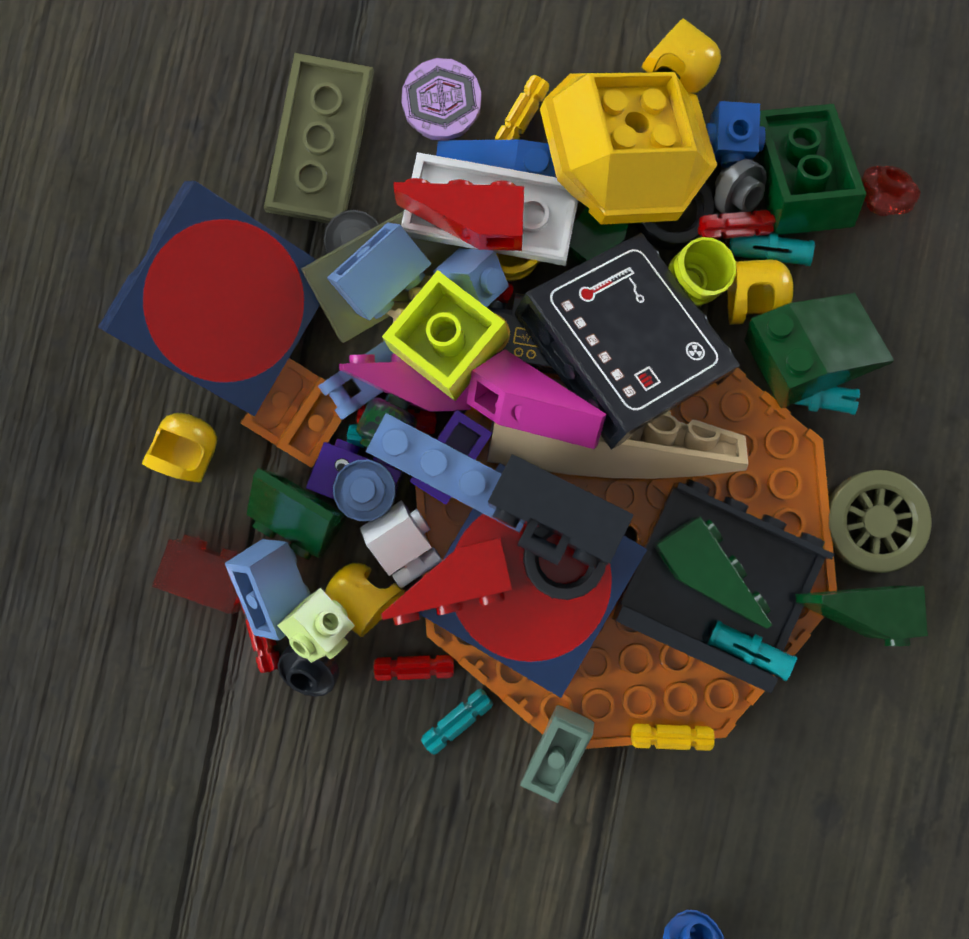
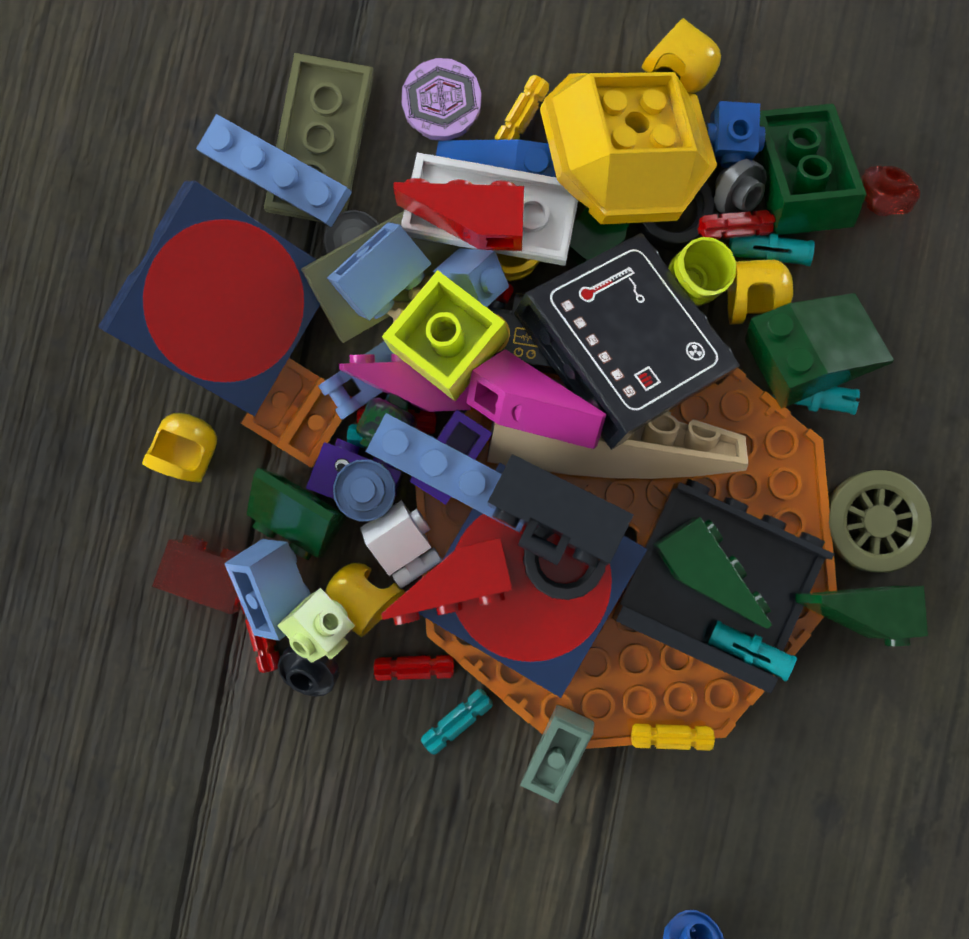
(274, 170): none -> medium blue plate

